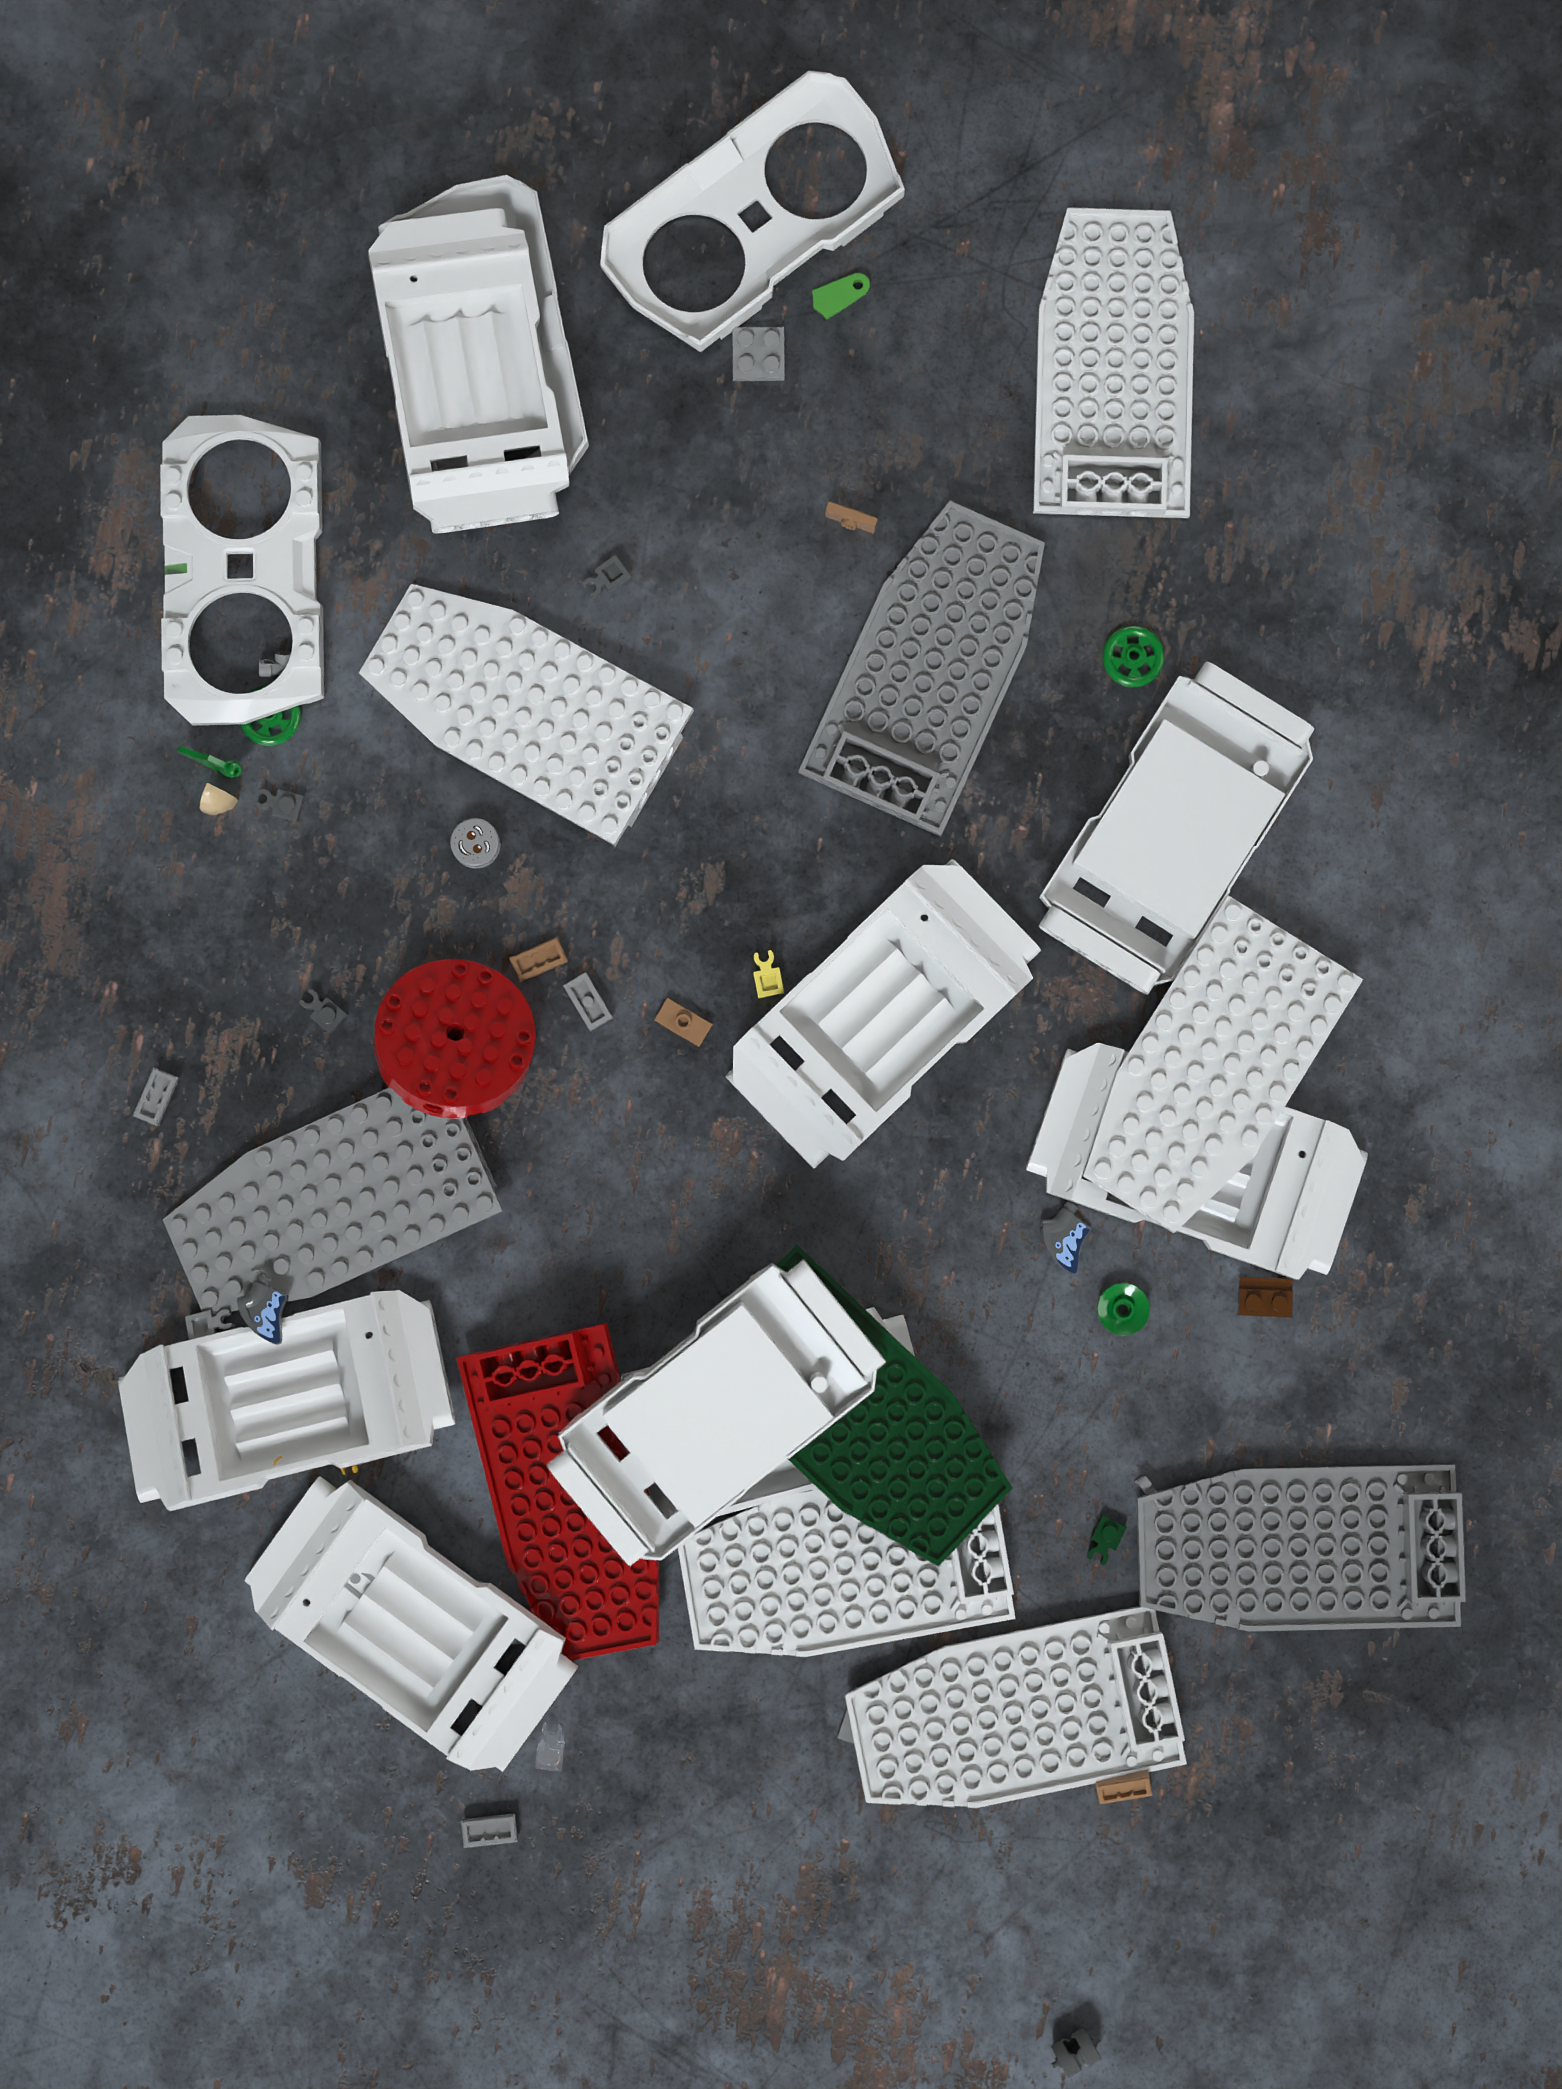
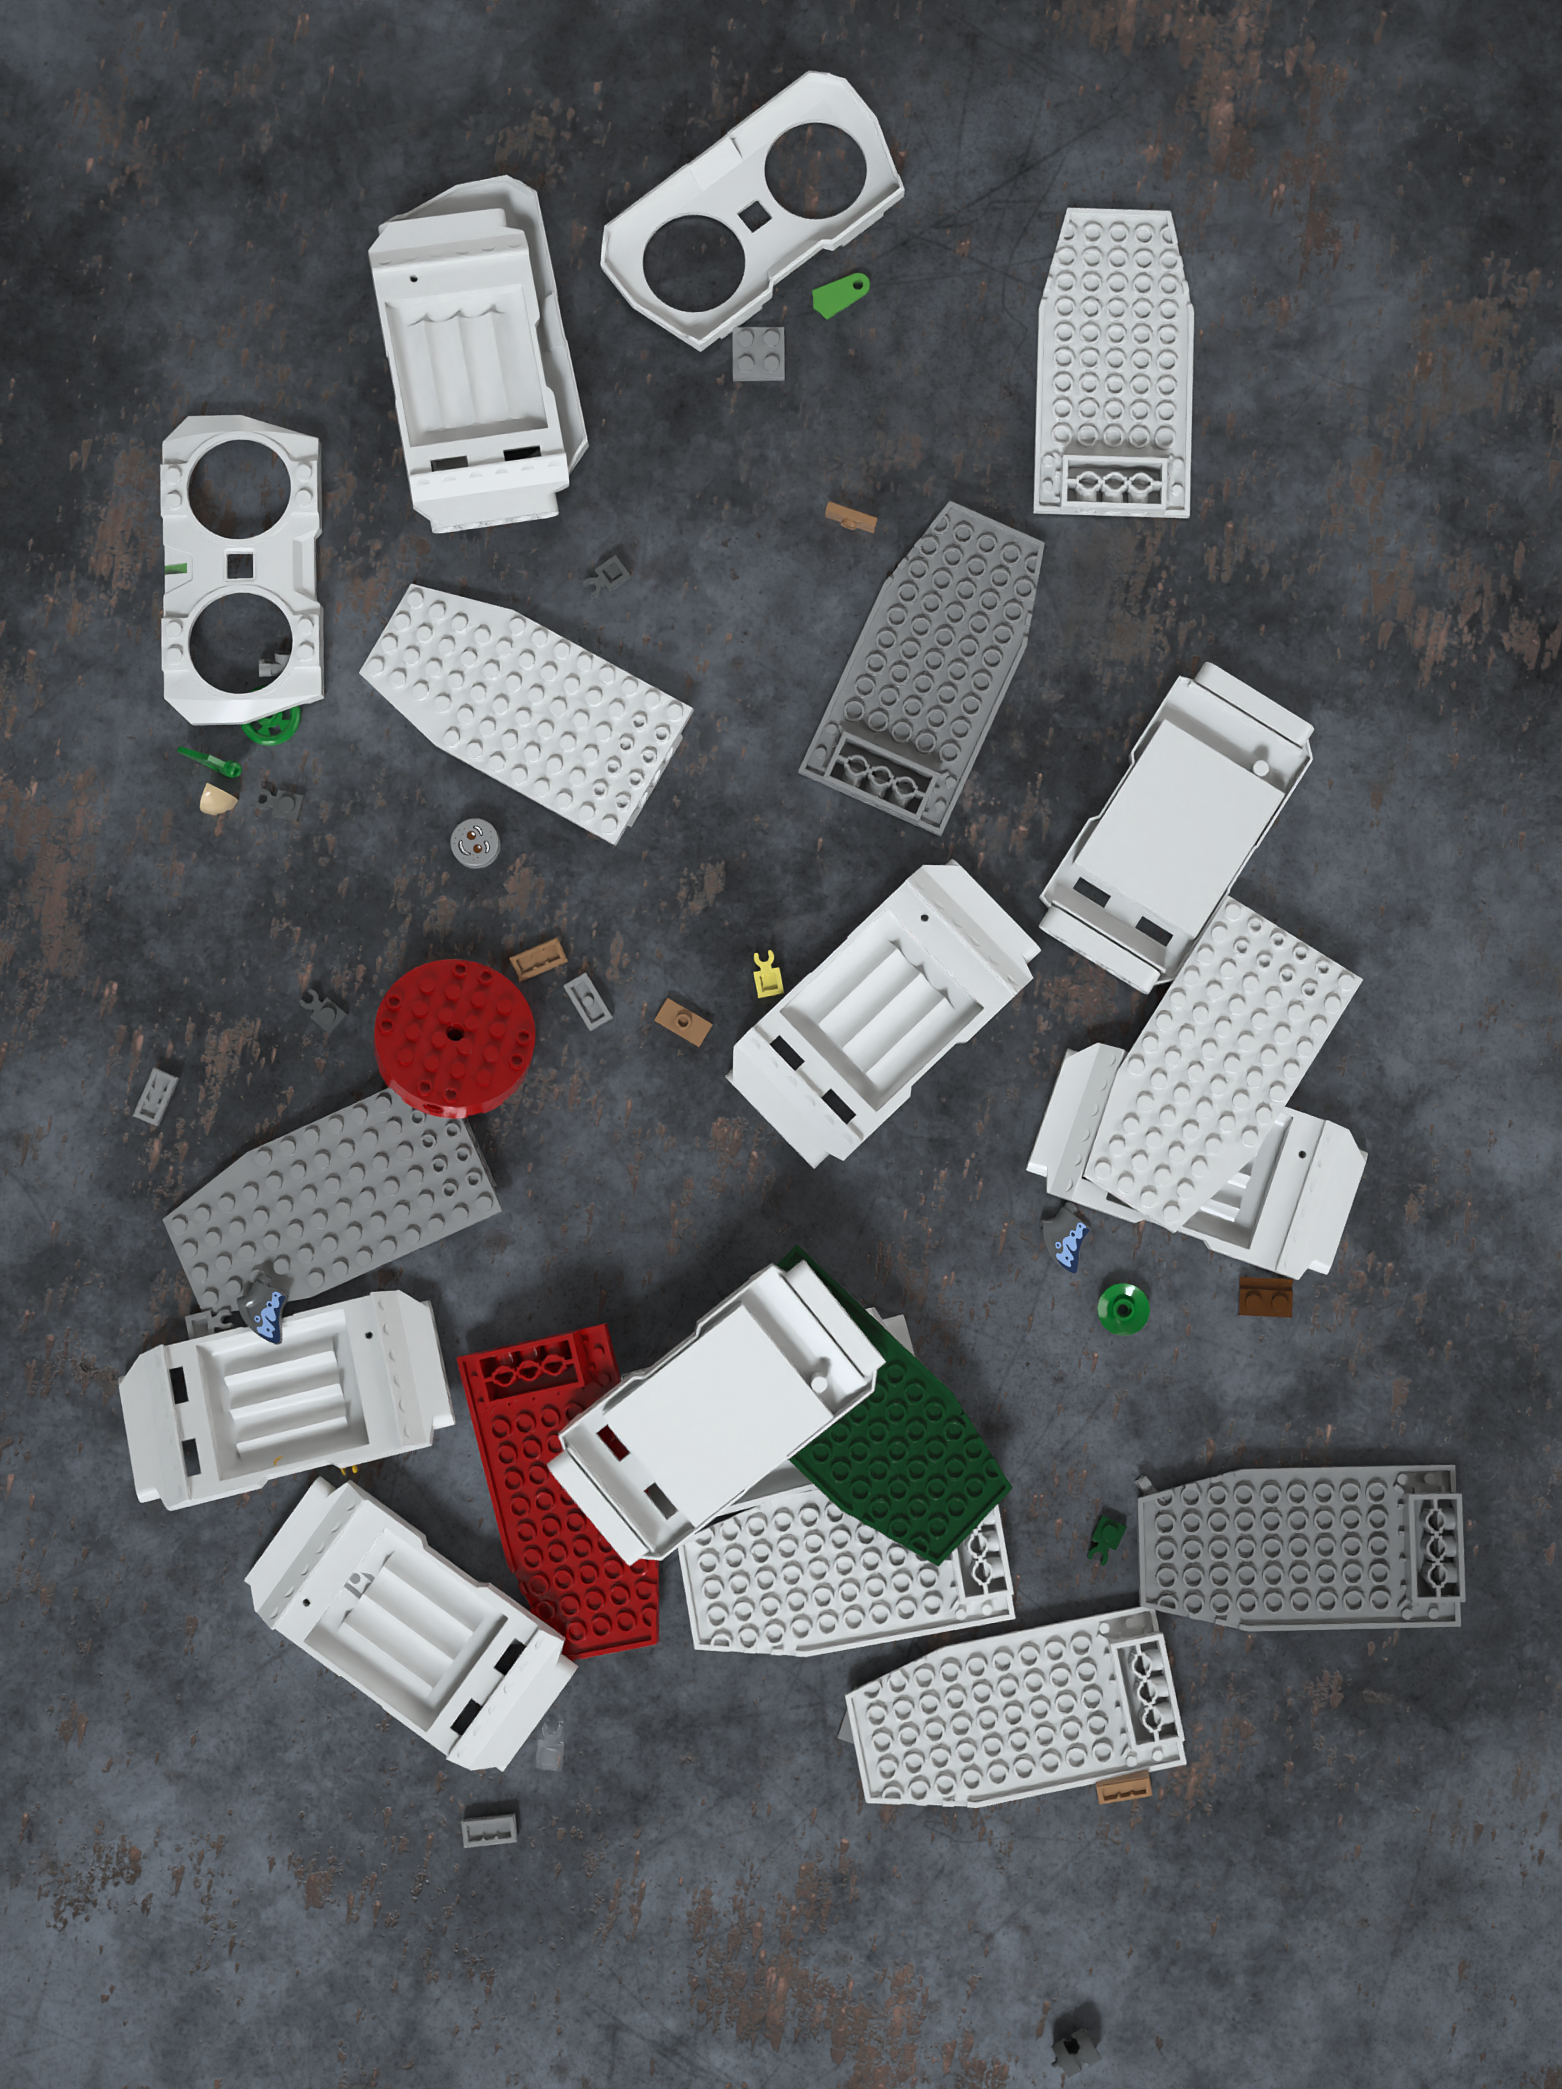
(1145, 638): green plate -> none

